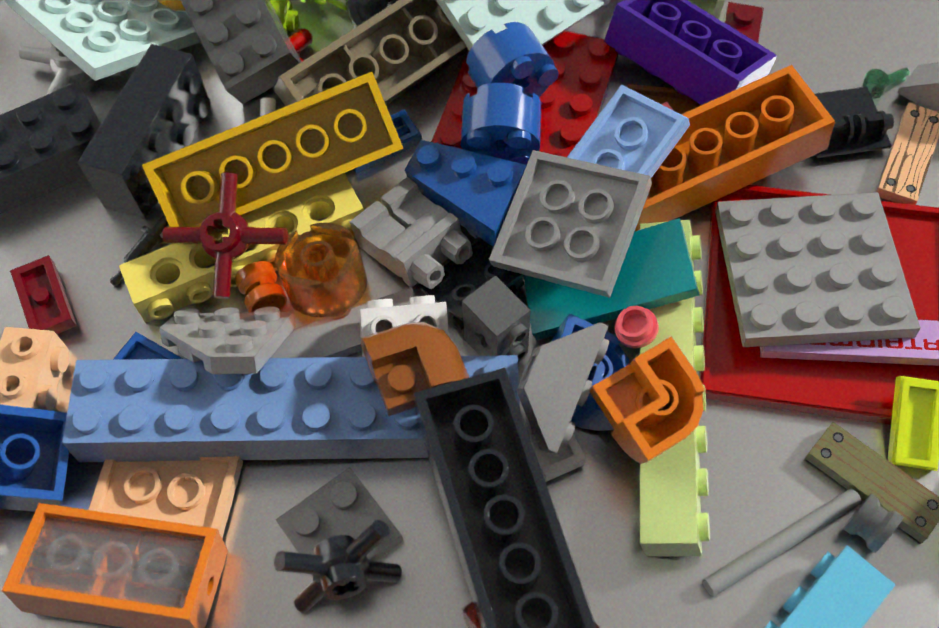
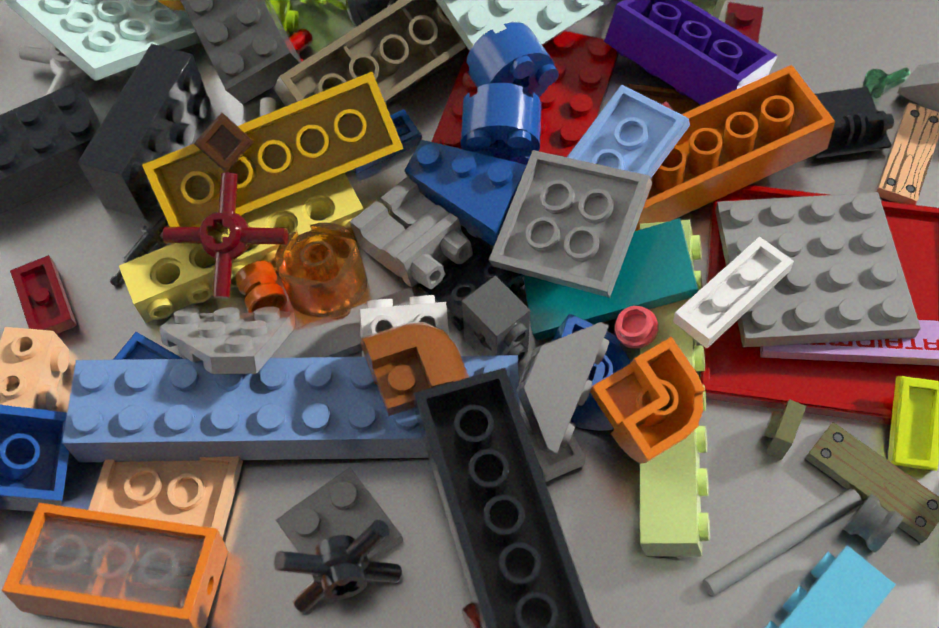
(224, 142): none -> reddish brown tile
(732, 292): none -> white plate
(783, 428): none -> olive plate

